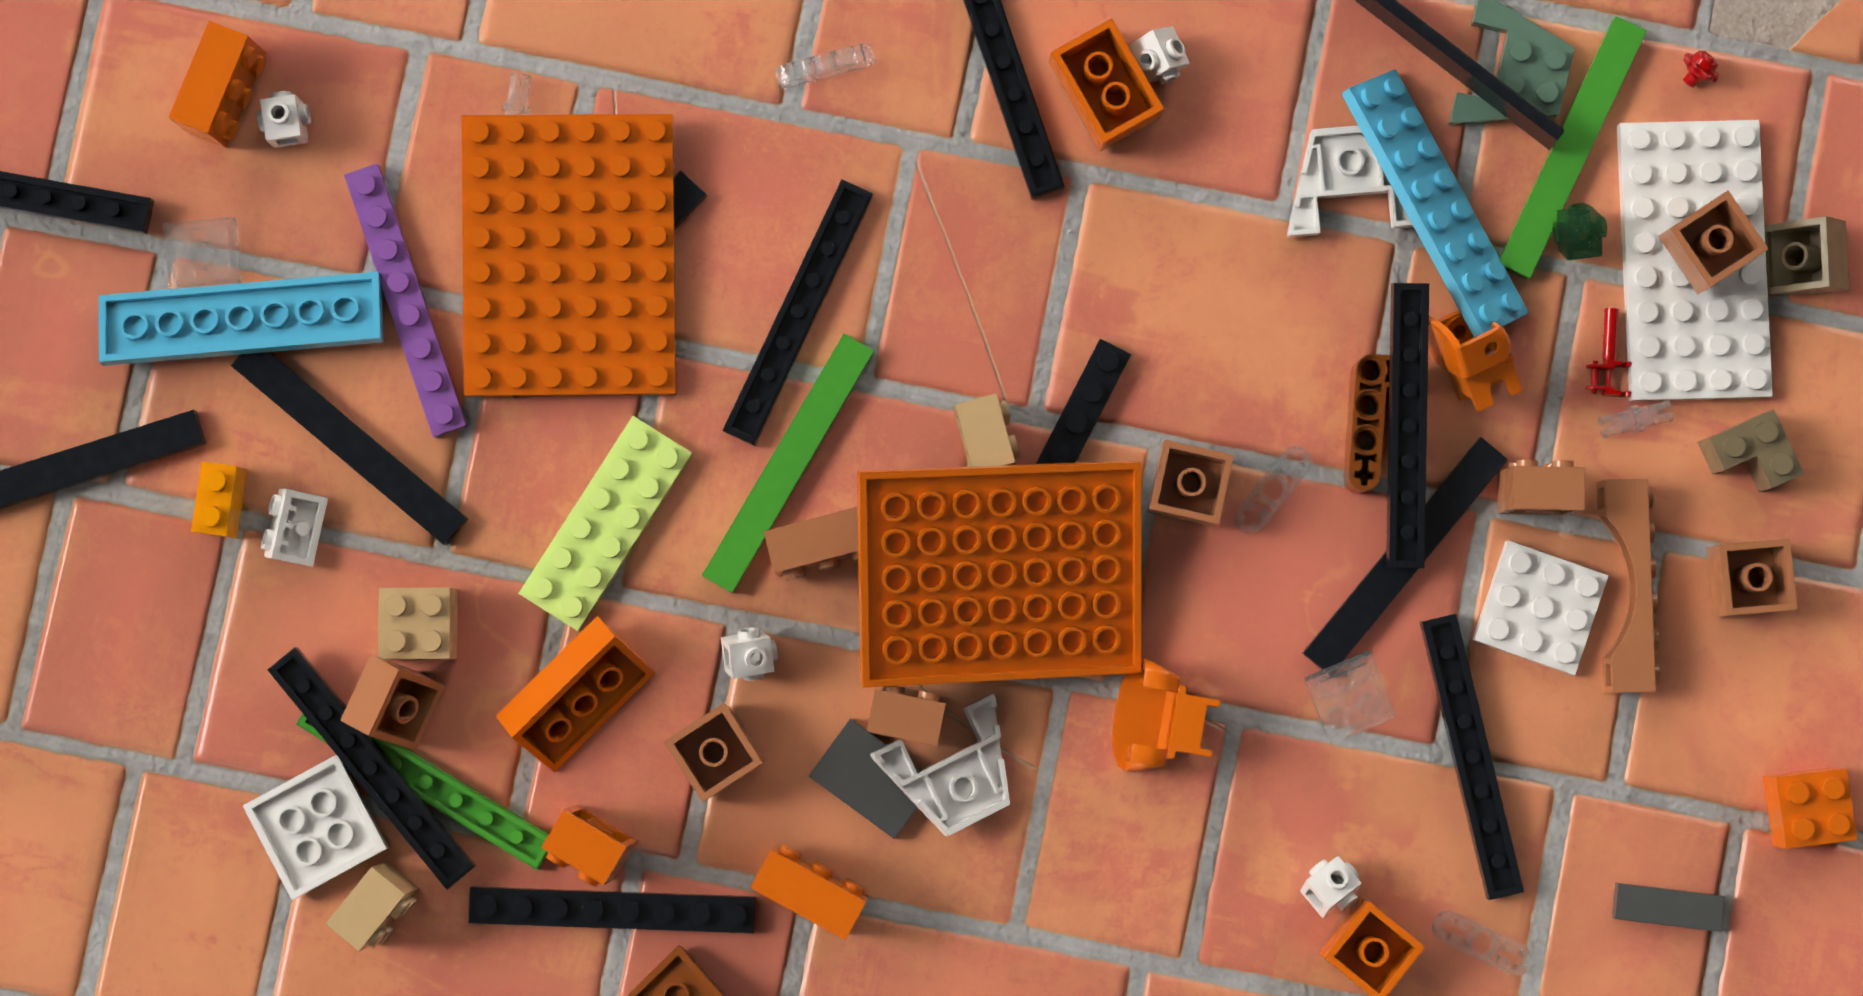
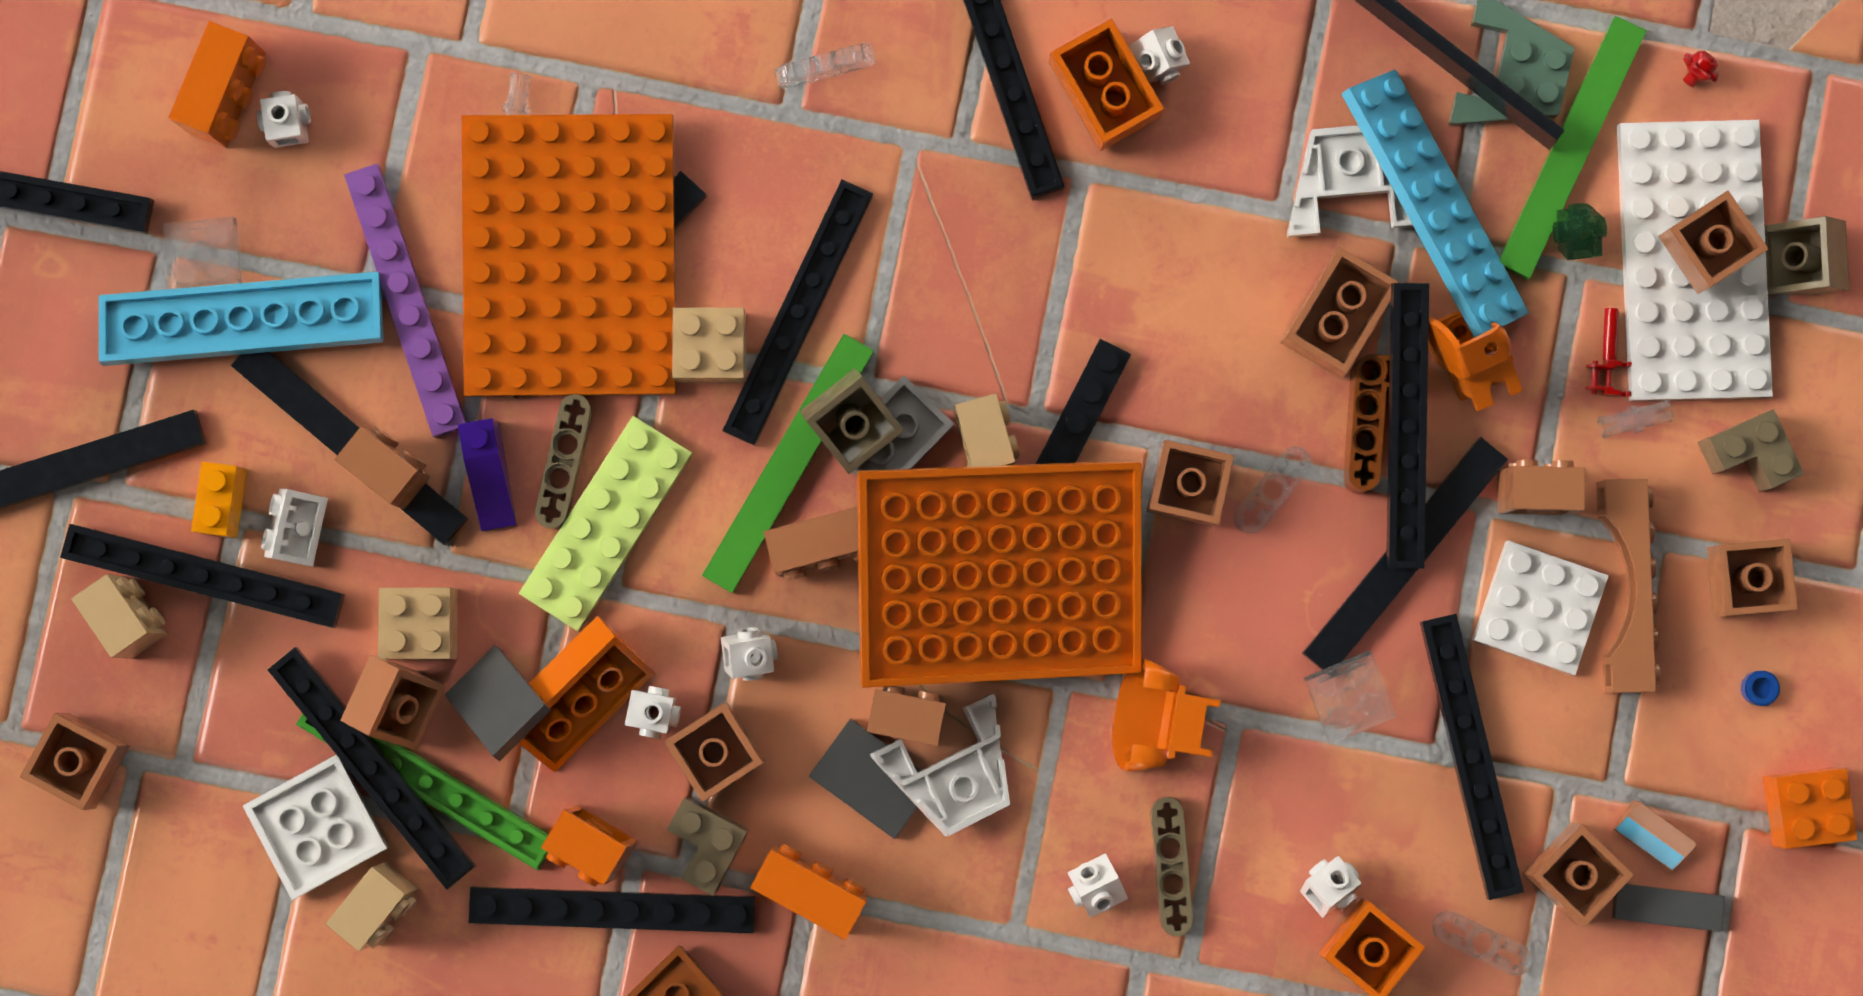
(74, 761): none -> nougat brick
(120, 616): none -> tan brick
(202, 576): none -> black plate
(382, 468): none -> nougat brick
(487, 473): none -> dark purple slope
(497, 703): none -> dark grey tile
(558, 460): none -> dark tan beam
(639, 712): none -> white brick
(709, 345): none -> tan brick
(716, 839): none -> dark tan brick
(851, 420): none -> dark tan slope
(922, 425): none -> light grey plate
(1096, 886): none -> white brick
(1167, 866): none -> dark tan beam
(1339, 313): none -> nougat brick
(1578, 874): none -> nougat brick
(1654, 835): none -> slope
(1760, 688): none -> blue tile

